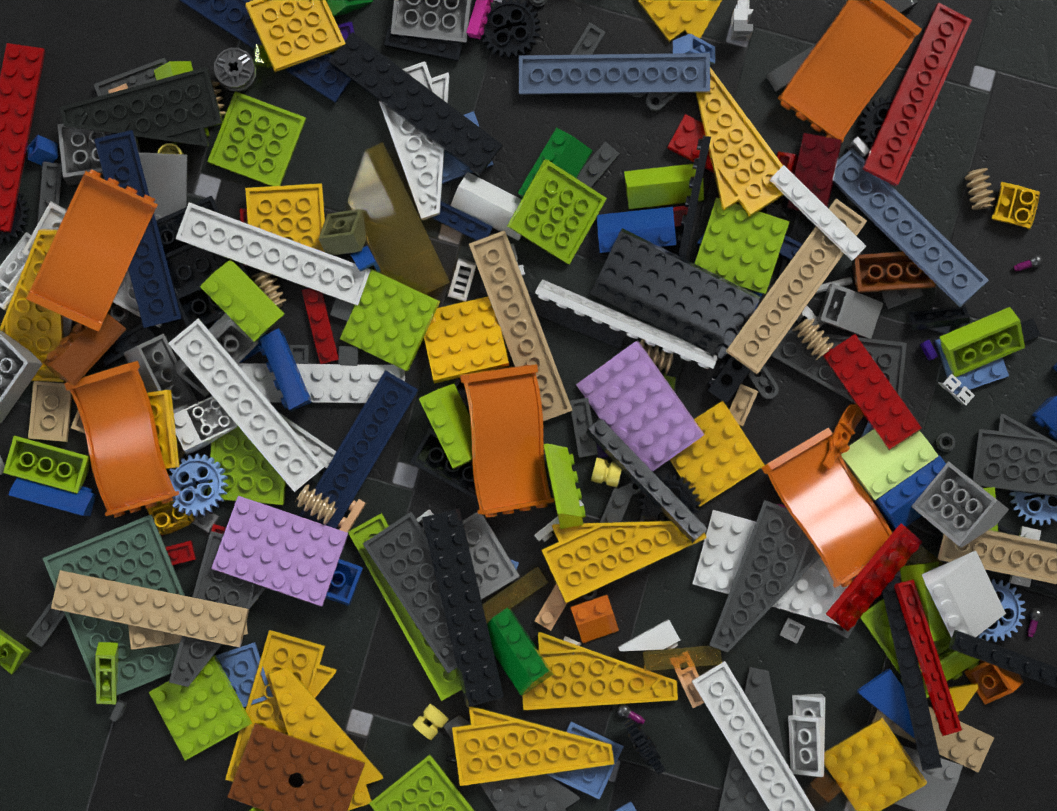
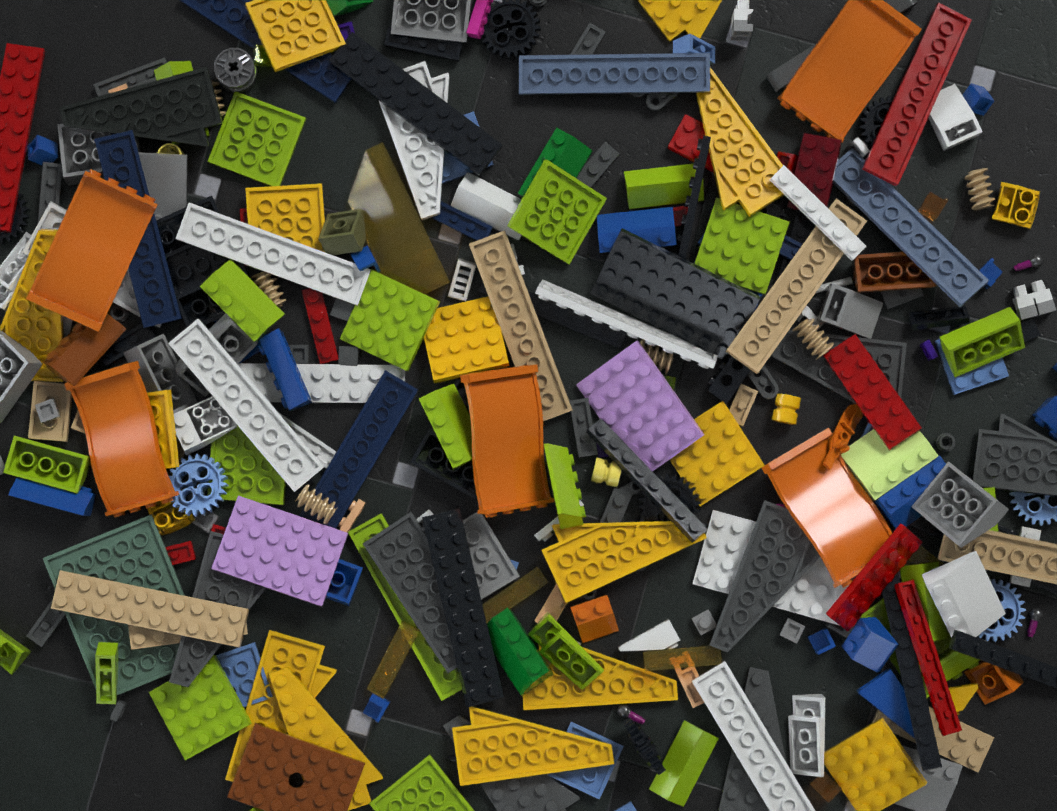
(47, 410): none -> light grey plate
(376, 707): none -> blue panel
(393, 659): none -> clear yellow plate
(433, 715): light yellow wheel -> none
(565, 652): none -> lime slope
(684, 763): none -> lime slope
(704, 622): none -> light grey plate
(786, 409): none -> yellow wheel
(821, 641): none -> blue panel
(870, 643): none -> blue slope
(932, 206): none -> clear orange panel
(950, 383): white piece -> none
(953, 118): none -> white slope
(978, 99): none -> blue panel
(991, 272): none -> blue panel
(1035, 303): none -> hips

